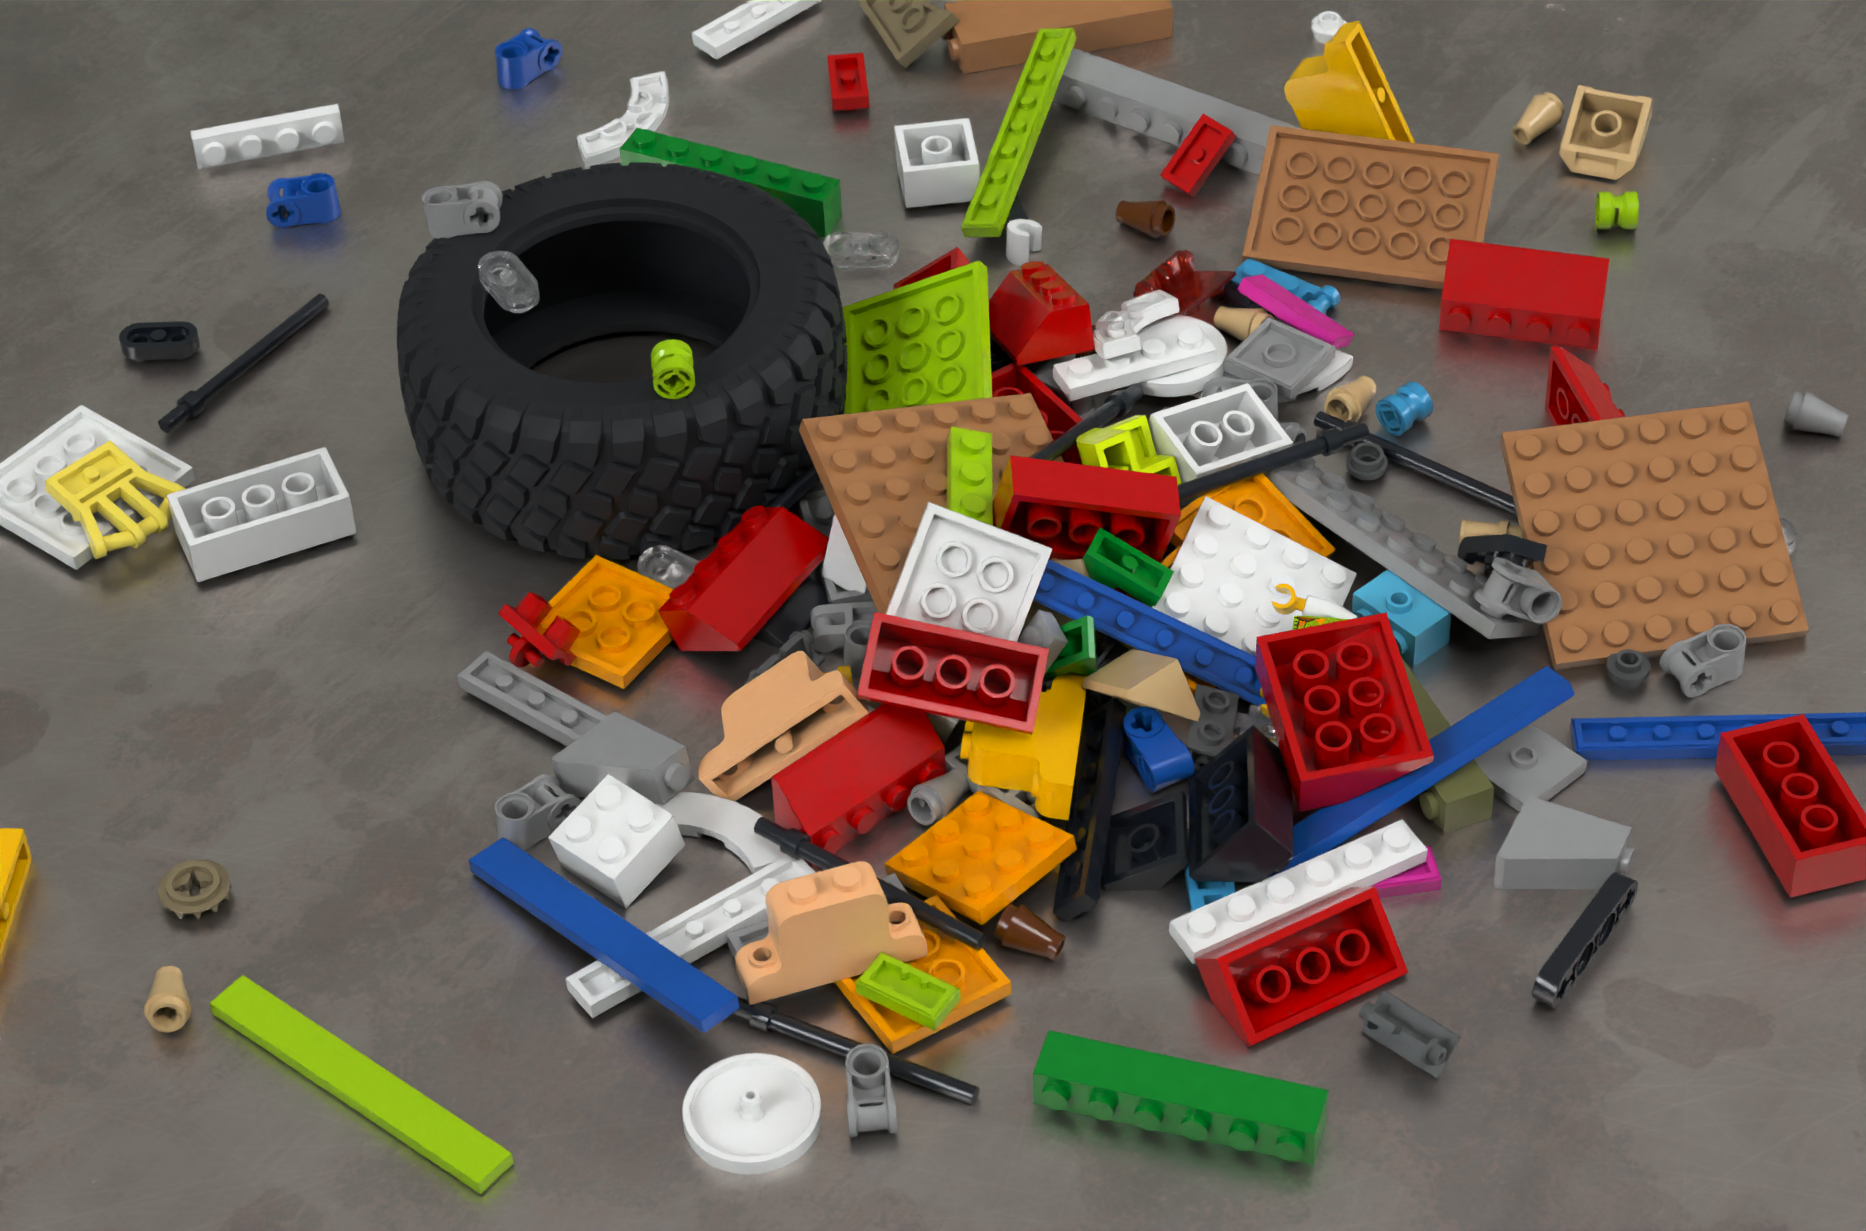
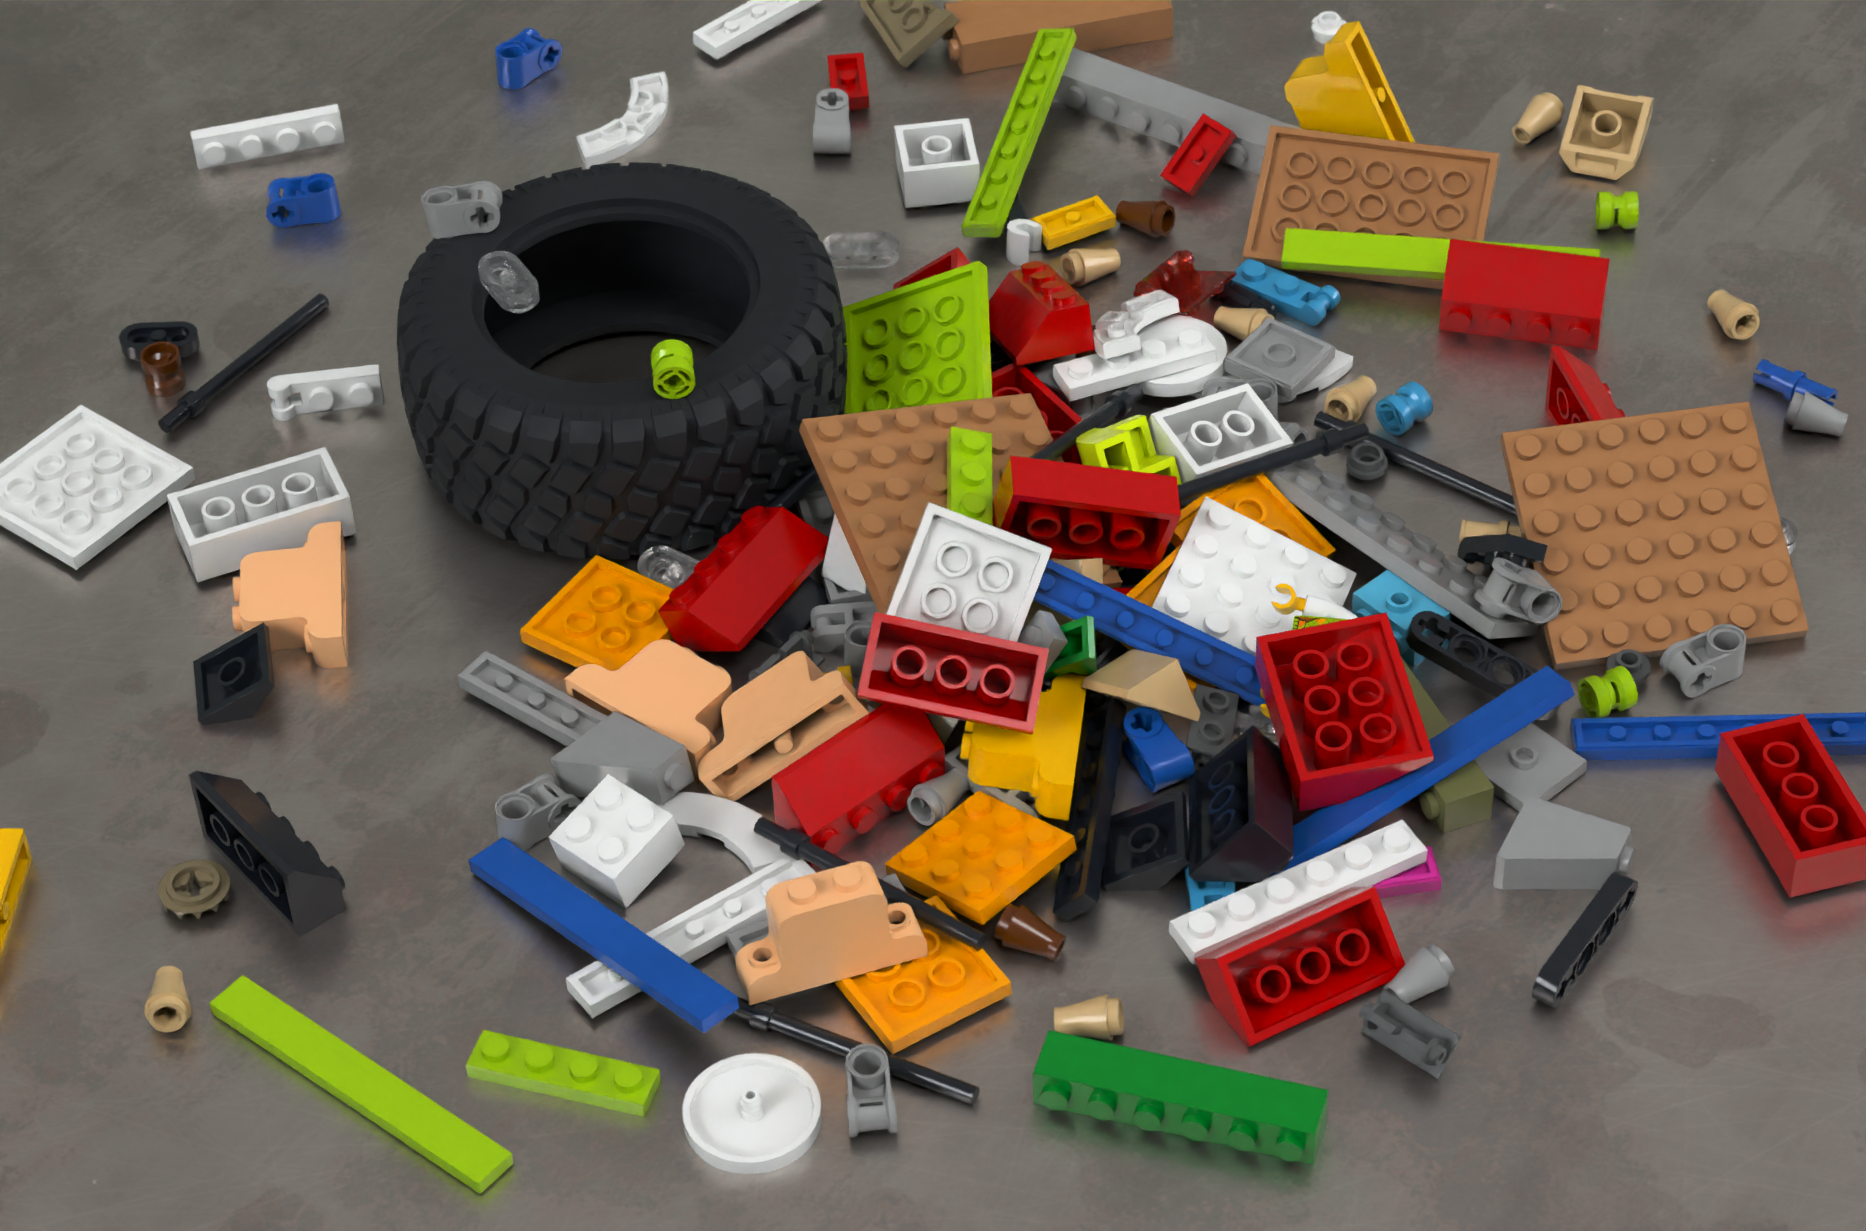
(98, 481): light yellow plate -> none
(162, 369): none -> reddish brown wheel
(234, 678): none -> black slope
(267, 852): none -> black slope
(298, 595): none -> light nougat brick
(325, 391): none -> white plate
(551, 642): red hips -> none
(563, 1073): none -> lime plate
(663, 690): none -> light nougat brick
(807, 193): green brick -> none
(832, 123): none -> light grey piece
(908, 991): lime plate -> none
(1075, 222): none -> yellow plate
(1086, 265): none -> tan cone
(1092, 1018): none -> tan cone
(1121, 565): green slope -> none
(1294, 310): dark pink tile -> none
(1380, 253): none -> lime tile
(1422, 974): none -> light grey cone
(1487, 655): none -> black beam
(1607, 692): none -> lime wheel
(1735, 315): none -> tan cone
(1790, 382): none -> blue pin

